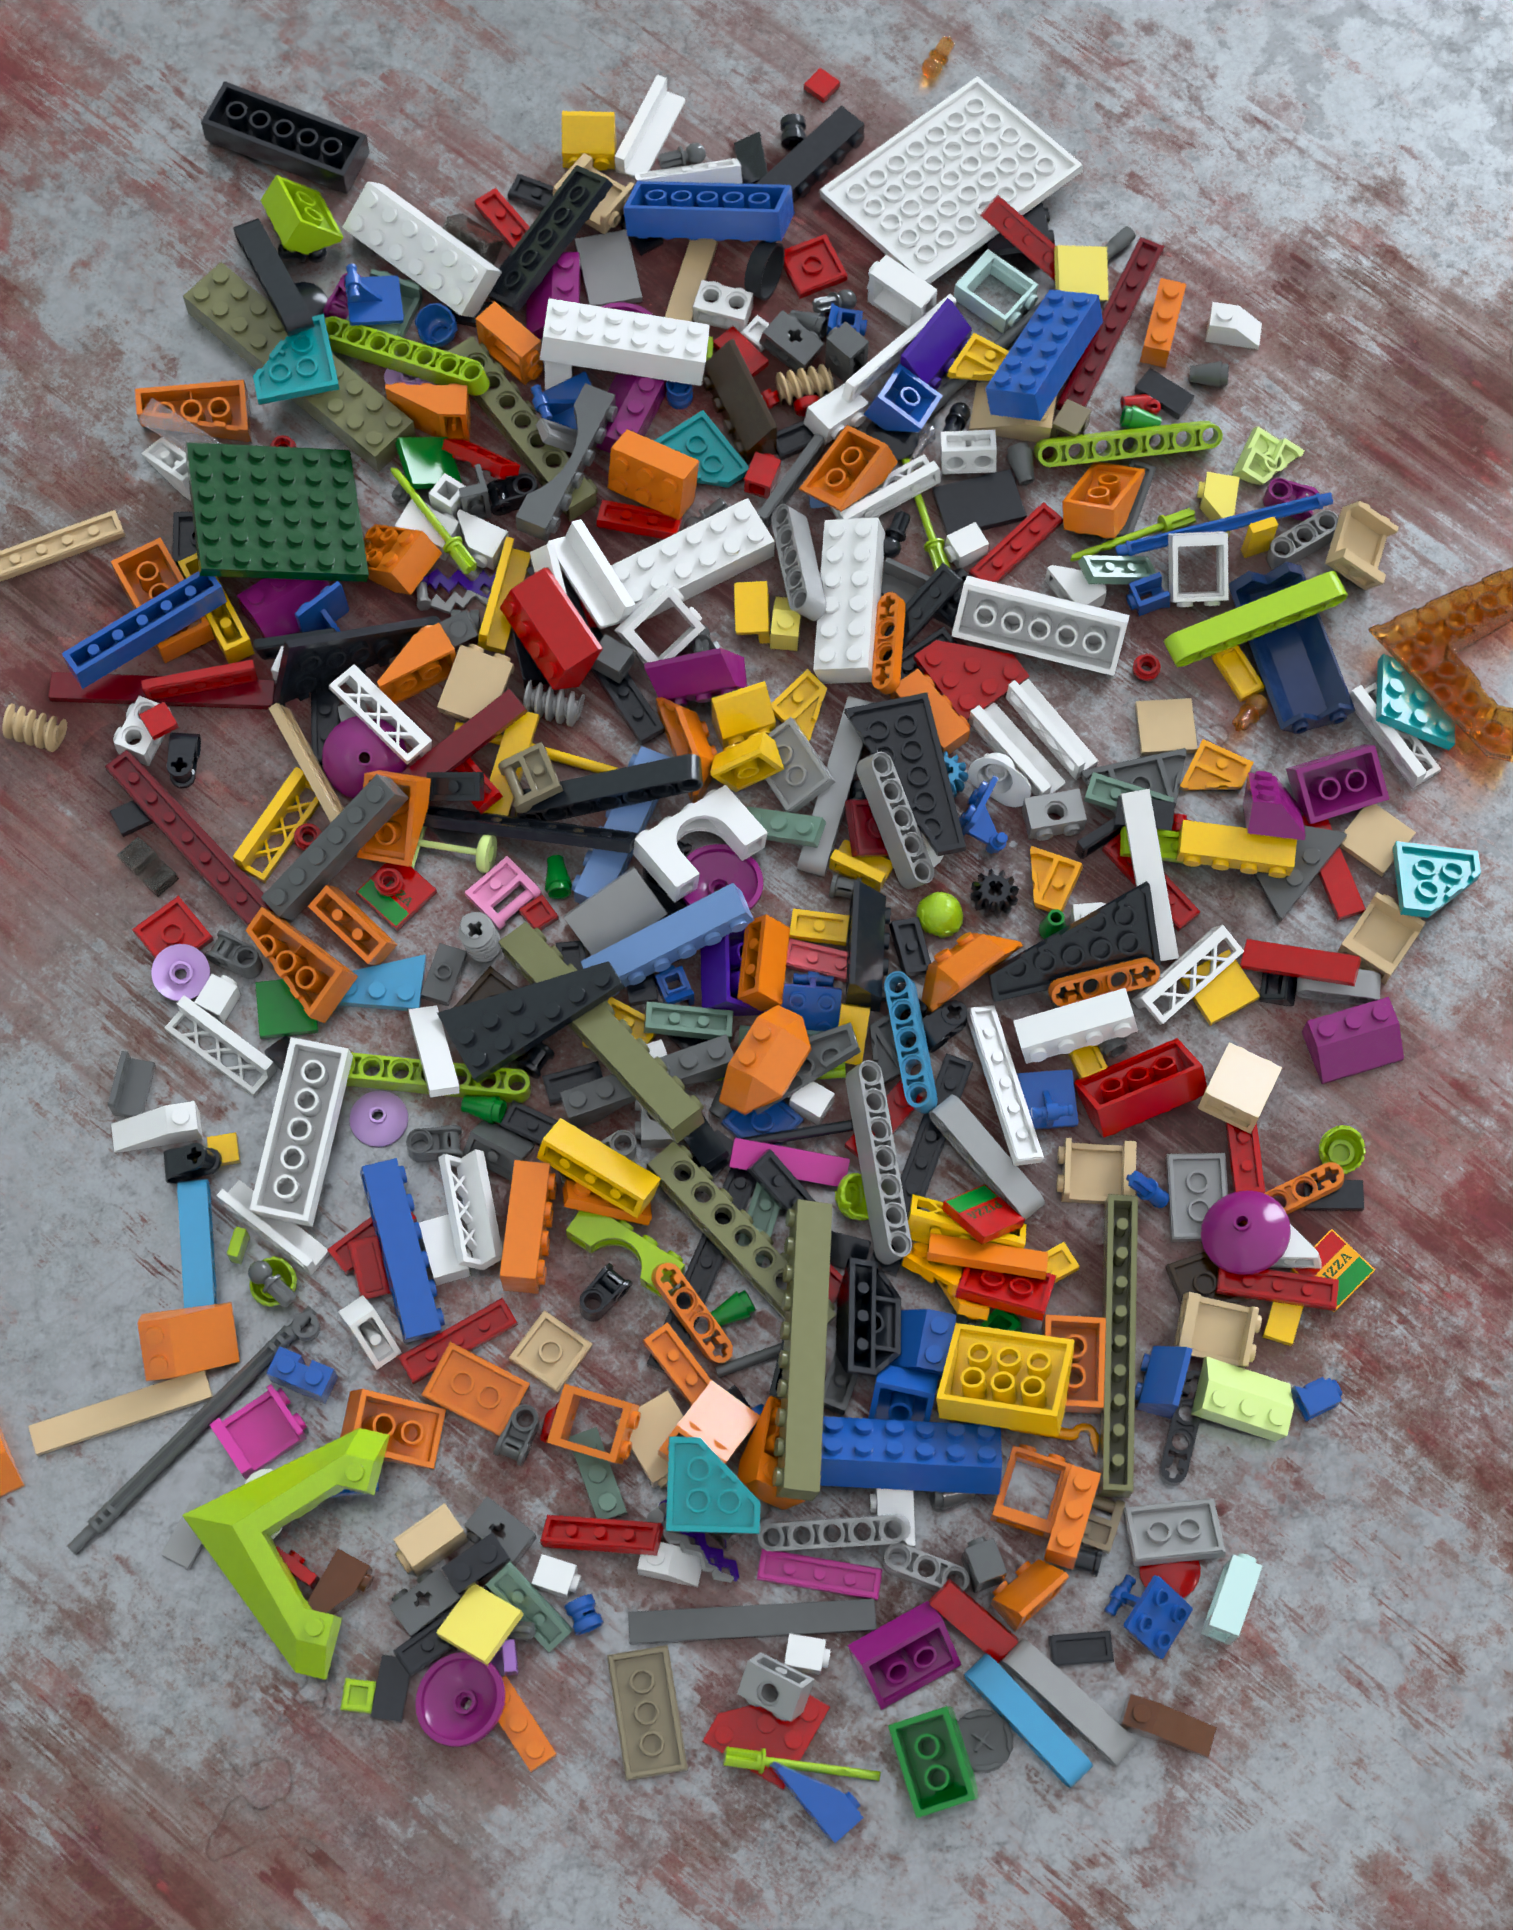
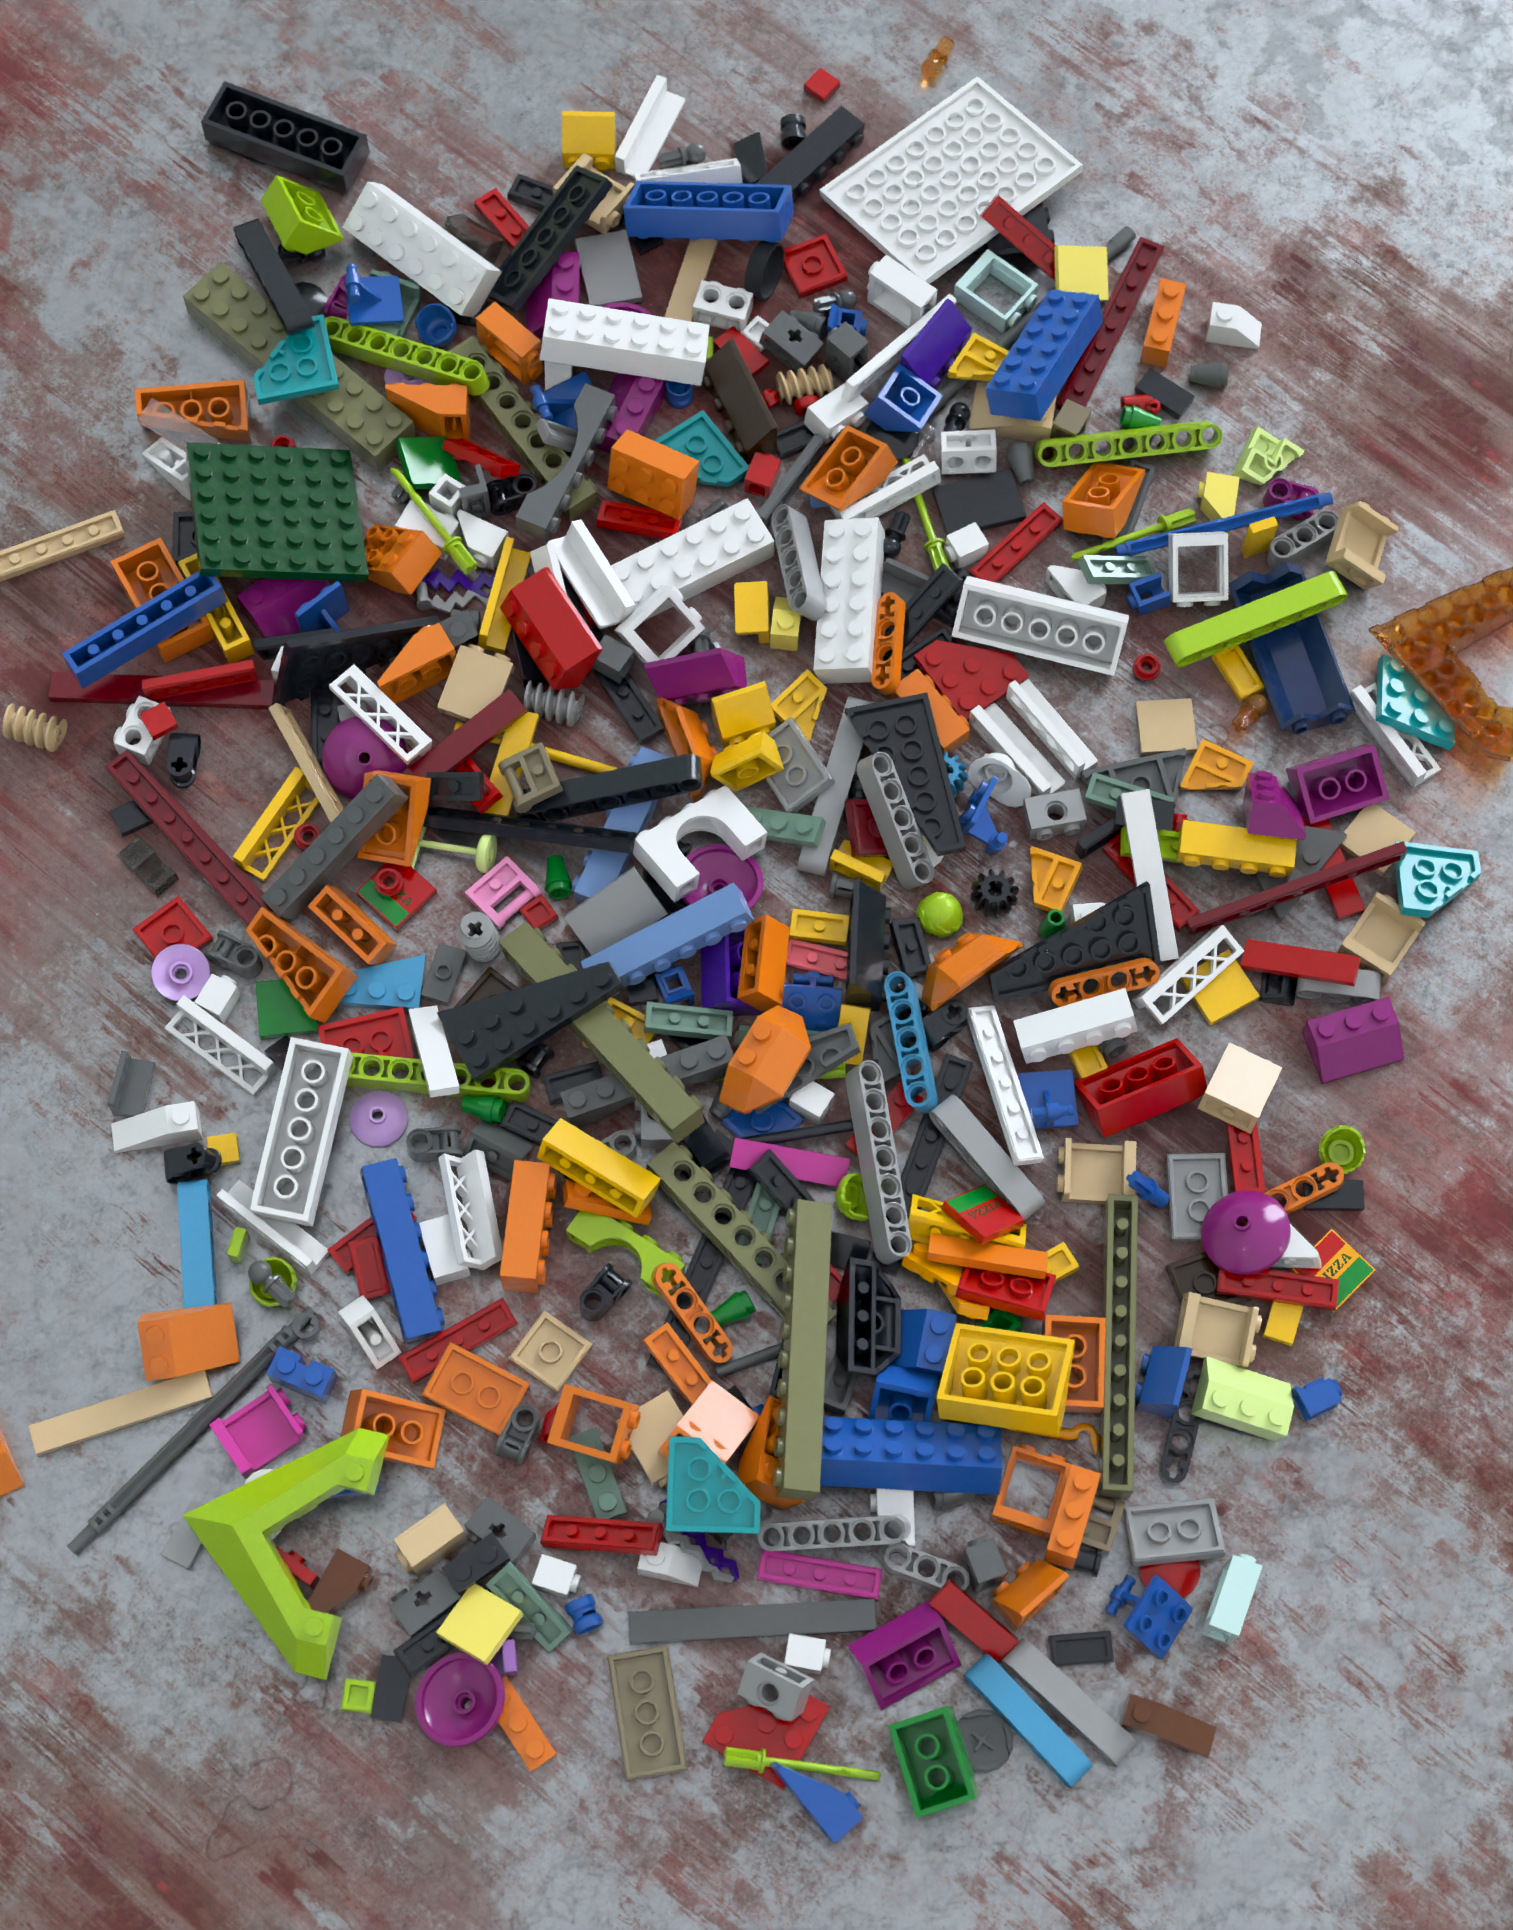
(374, 1034): none -> red wing
(1296, 888): none -> dark red tile

